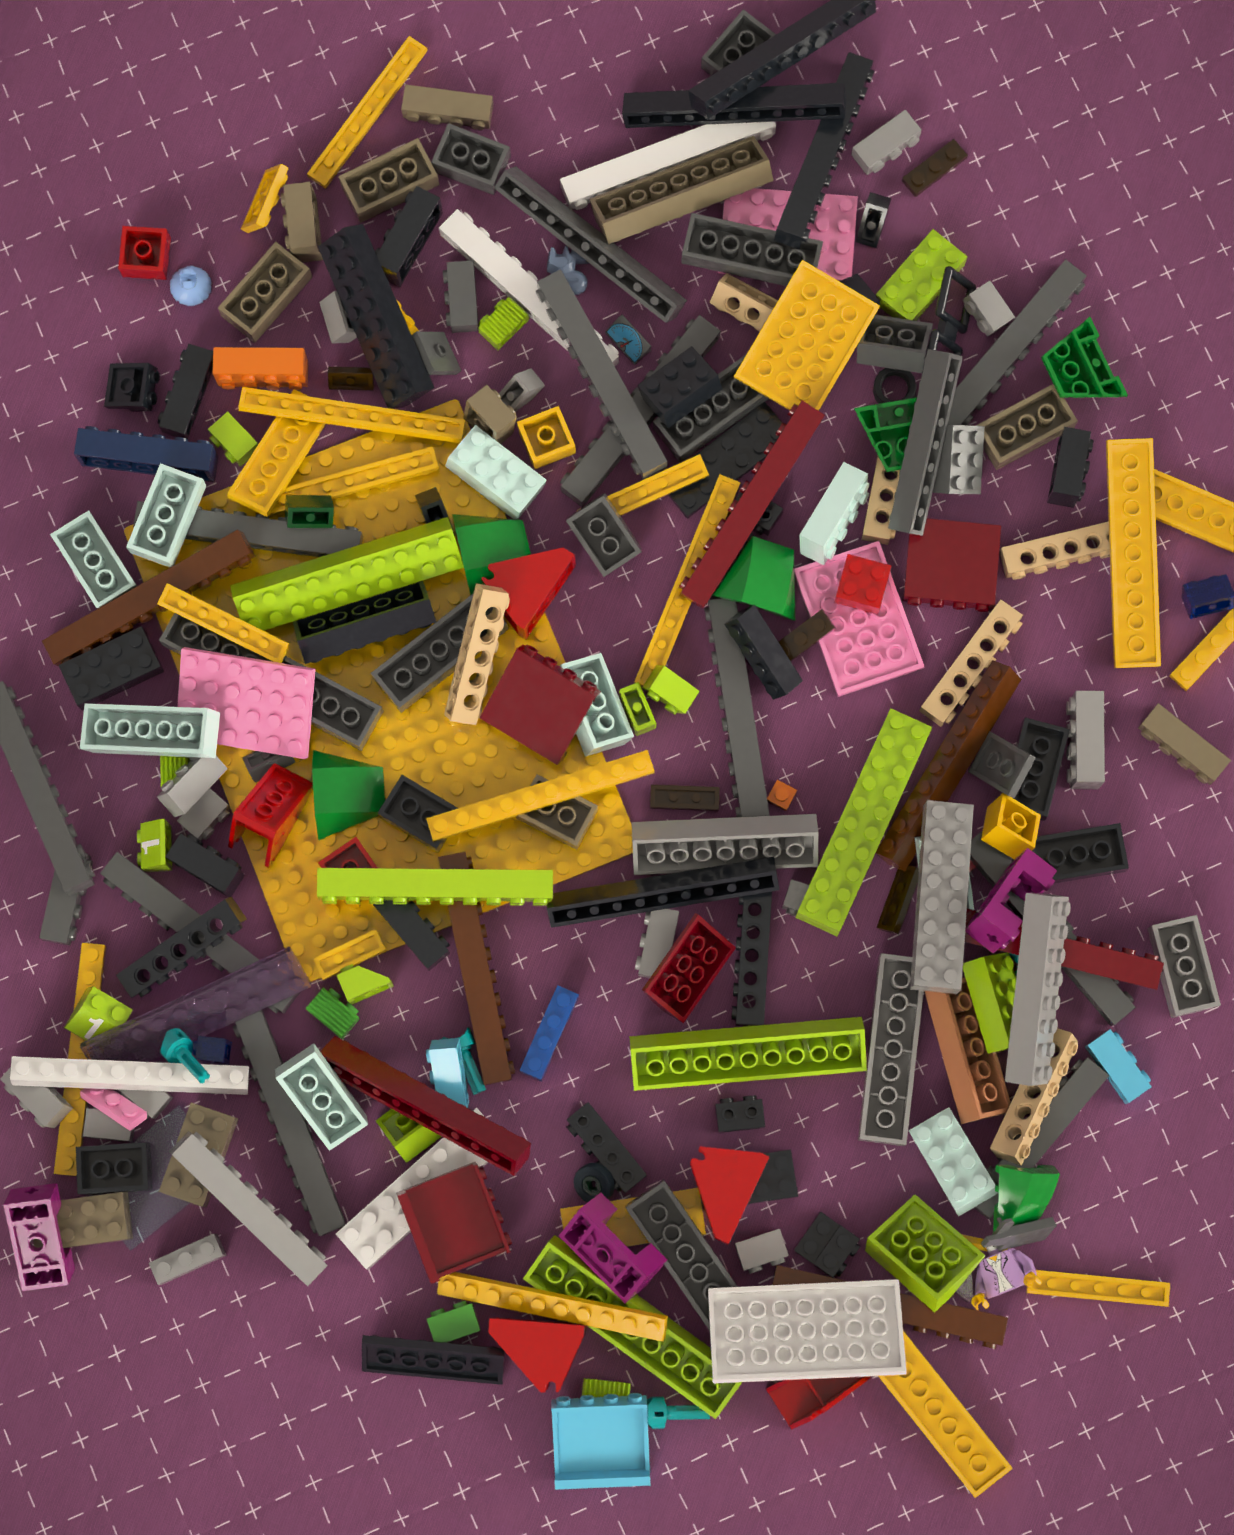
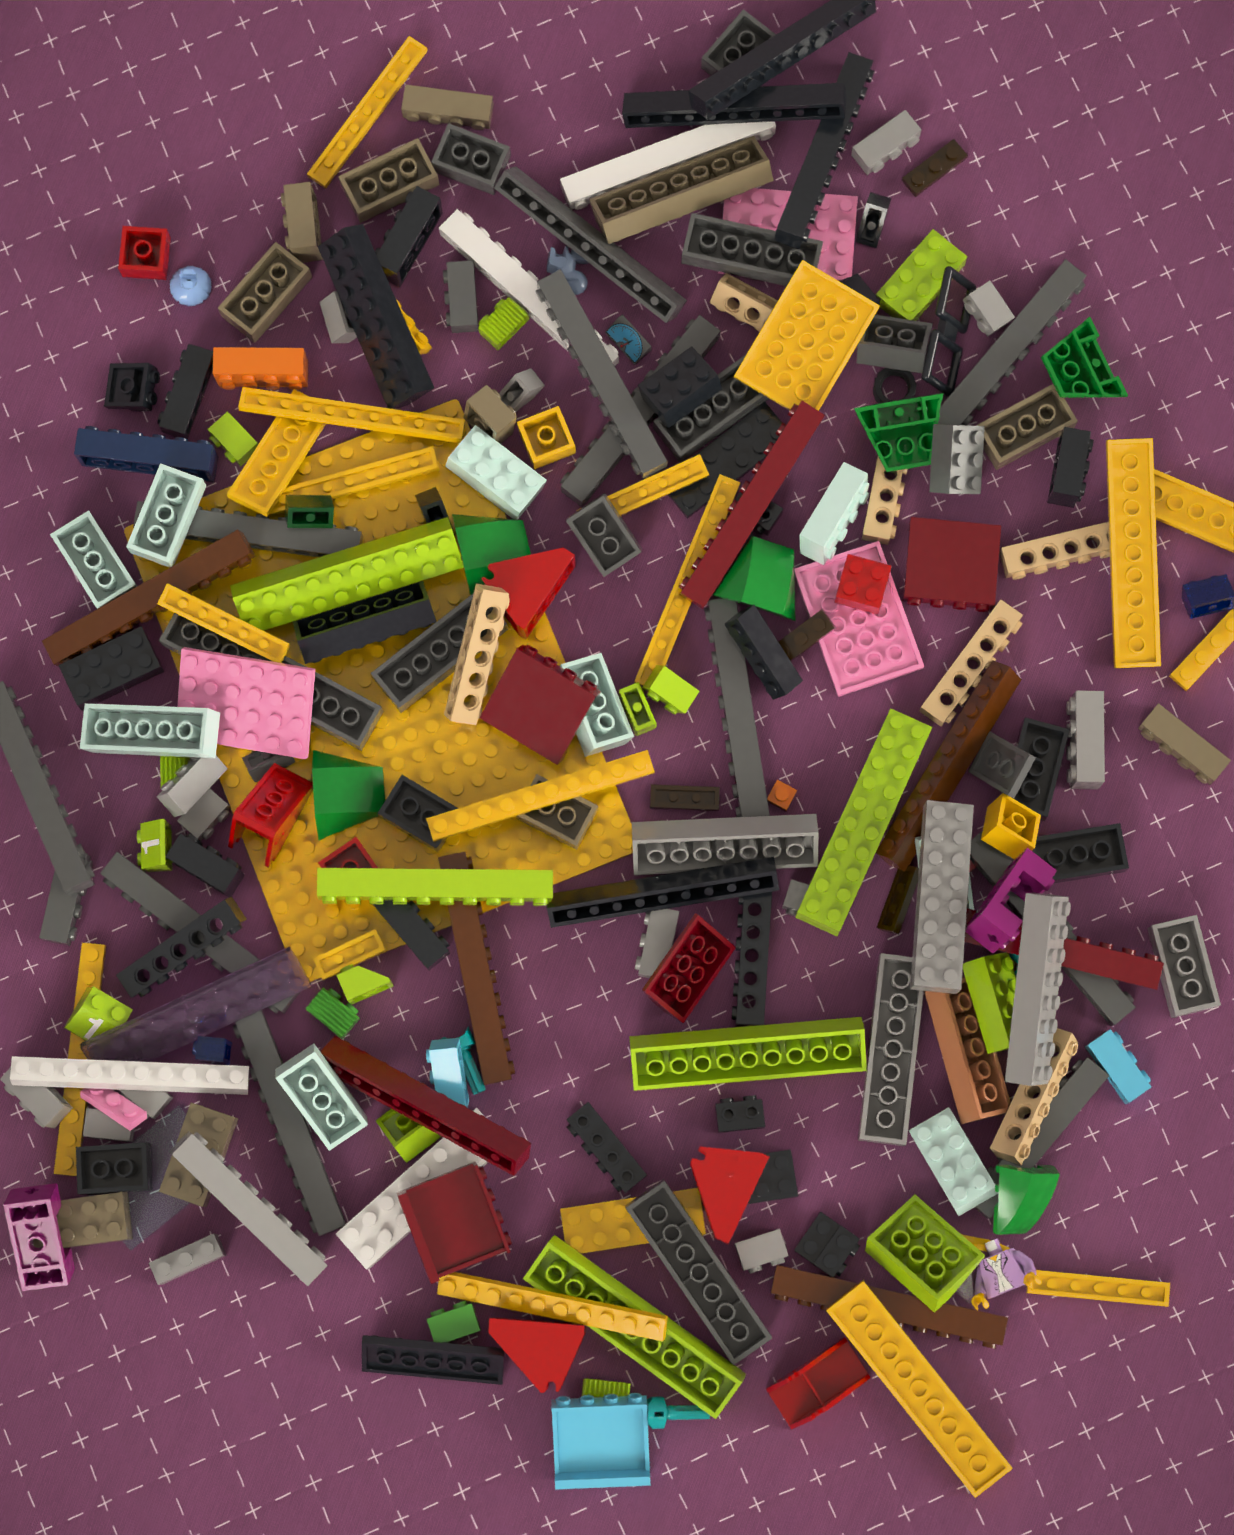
(178, 1049): teal piece -> none
(265, 198): yellow plate -> none
(350, 378): dark brown plate -> none
(436, 353): dark grey plate -> none
(549, 1033): blue arch -> none
(600, 1174): black bush -> none
(622, 1270): magenta plate -> none
(806, 1331): white plate -> none
(925, 442): dark grey brick -> none
(1011, 1236): dark grey piece -> none

